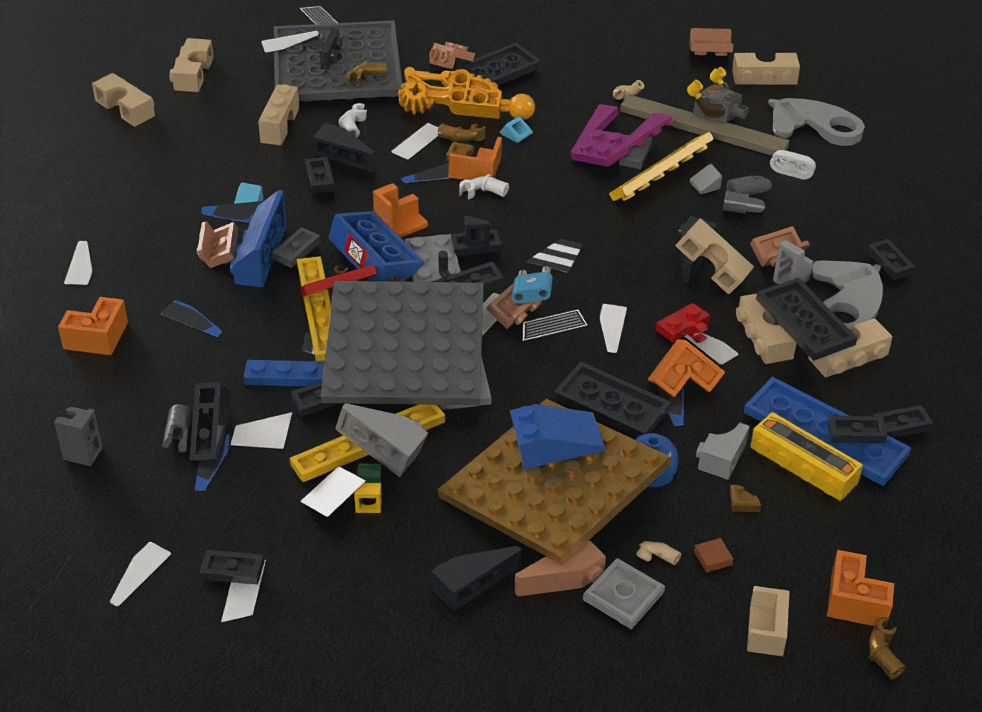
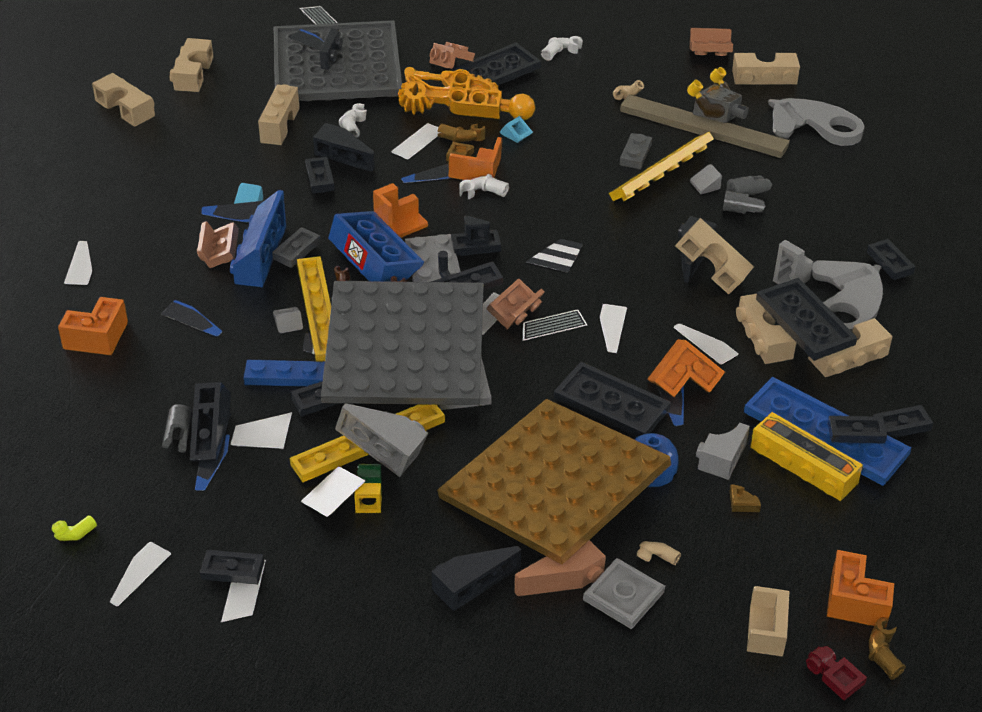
(76, 532): none -> neon yellow arm
(79, 436): dark grey hinge -> none
(287, 41): white sticker -> none
(288, 319): none -> light grey slope
(328, 283): red tile -> none
(365, 69): pearl gold piece -> none
(532, 286): dark azure piece -> none
(554, 434): blue slope -> none
(557, 44): none -> white piece
(607, 147): magenta wing -> none
(688, 320): red plate -> none
(713, 555): dark orange tile -> none
(767, 246): nougat bracket -> none
(793, 165): white plate -> none
(839, 676): none -> dark red plate

